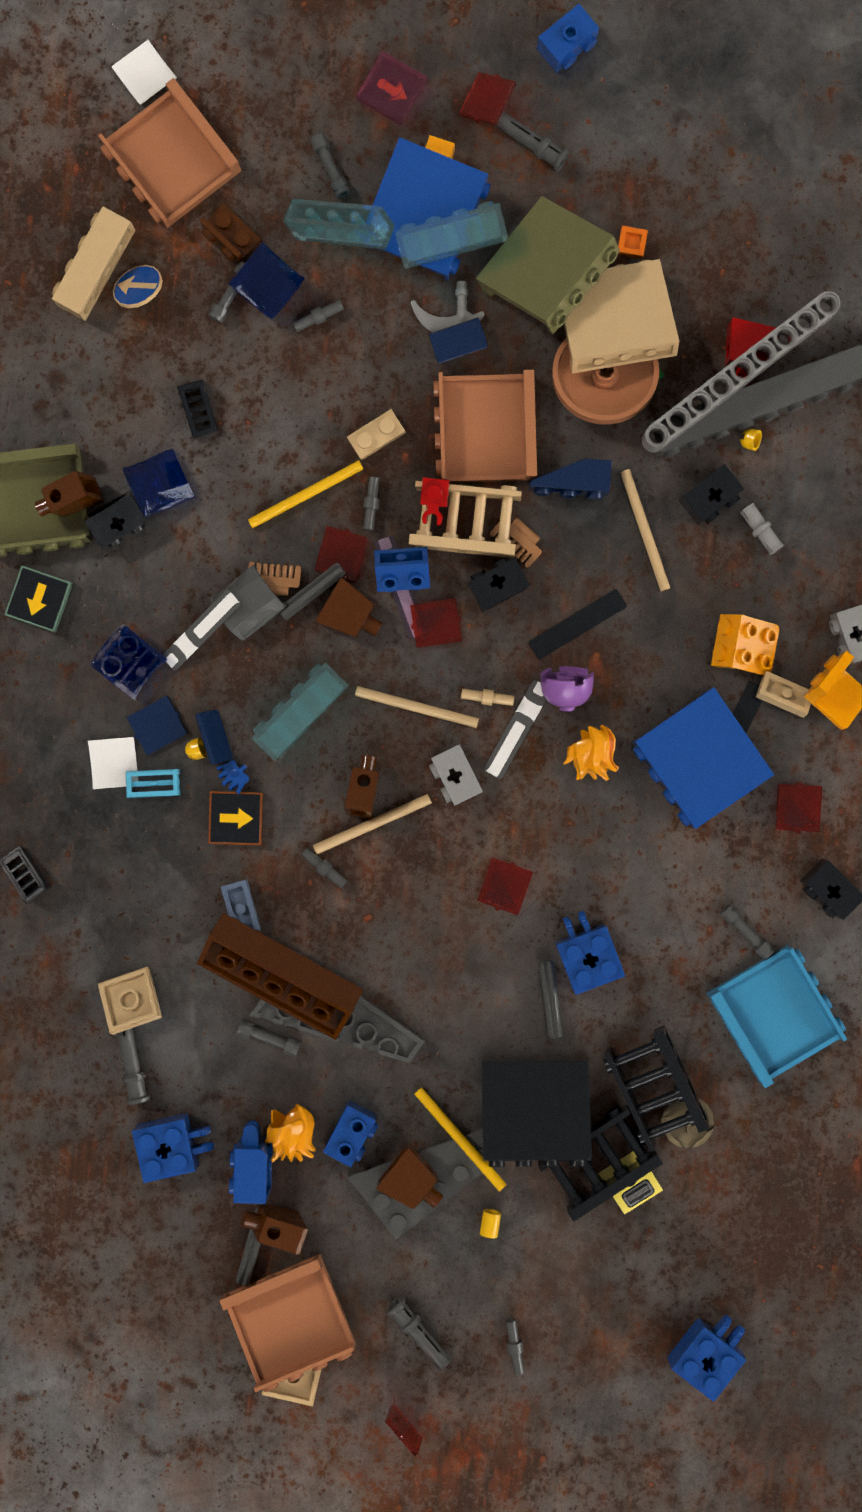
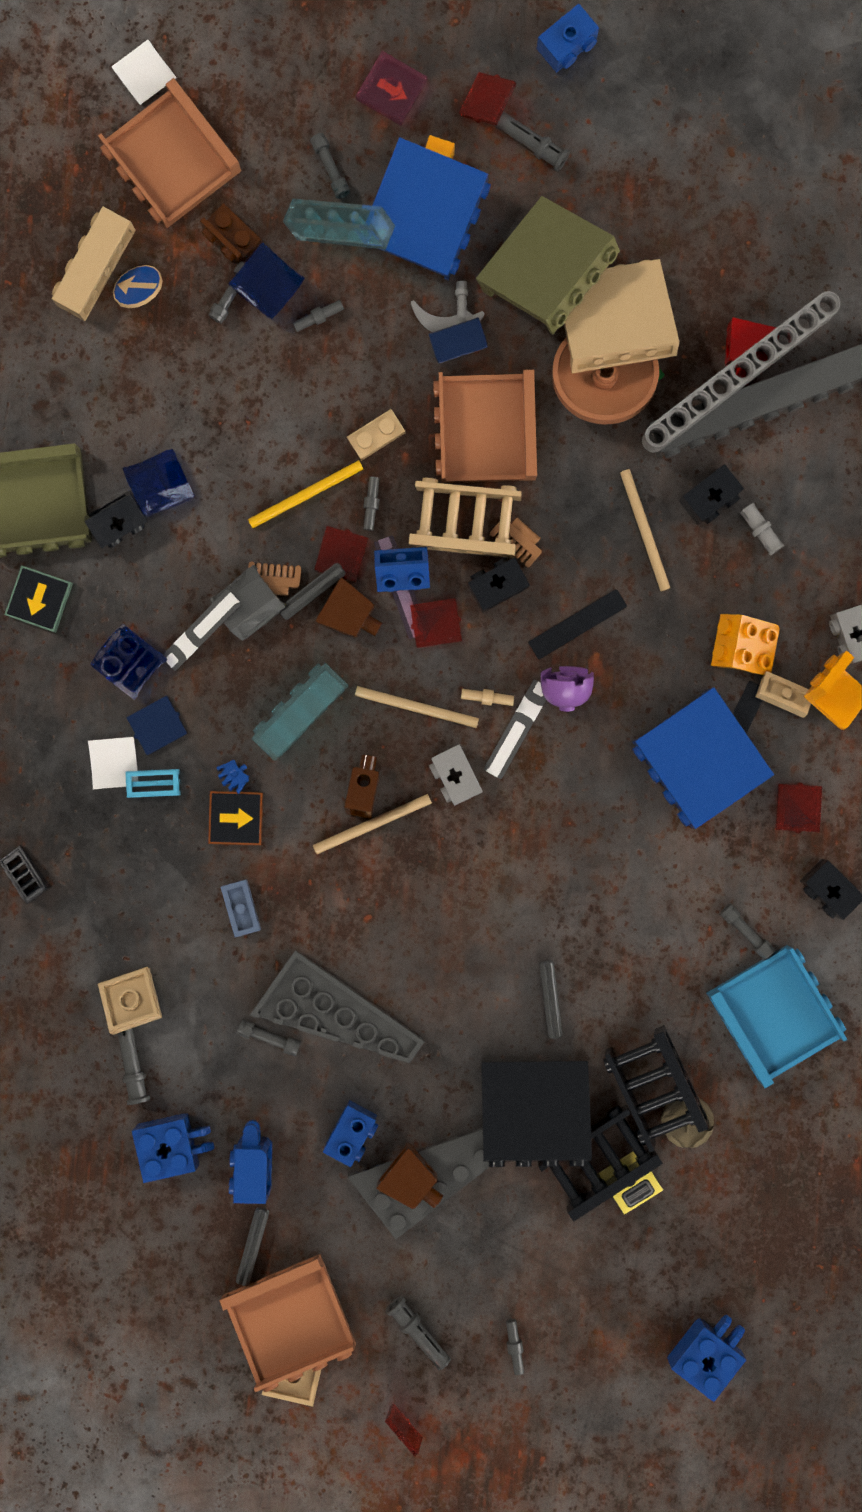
(69, 495): reddish brown torso -> none
(188, 411): black slope -> none
(195, 749): yellow hinge -> none
(214, 737): dark blue slope -> none
(277, 1227): reddish brown torso -> none
(279, 976): reddish brown slope -> none
(291, 1134): light orange hair -> none
(324, 868): dark grey bar -> none
(435, 495): red plate -> none
(451, 235): clear light blue brick -> none
(460, 1139): yellow axle -> none
(490, 1223): yellow hinge -> none
(505, 886): clear red piece -> none
(583, 477): dark blue slope -> none
(593, 753): light orange hair -> none
(594, 941): blue hinge -> none
(632, 242): orange plate -> none
(751, 439): yellow hinge -> none

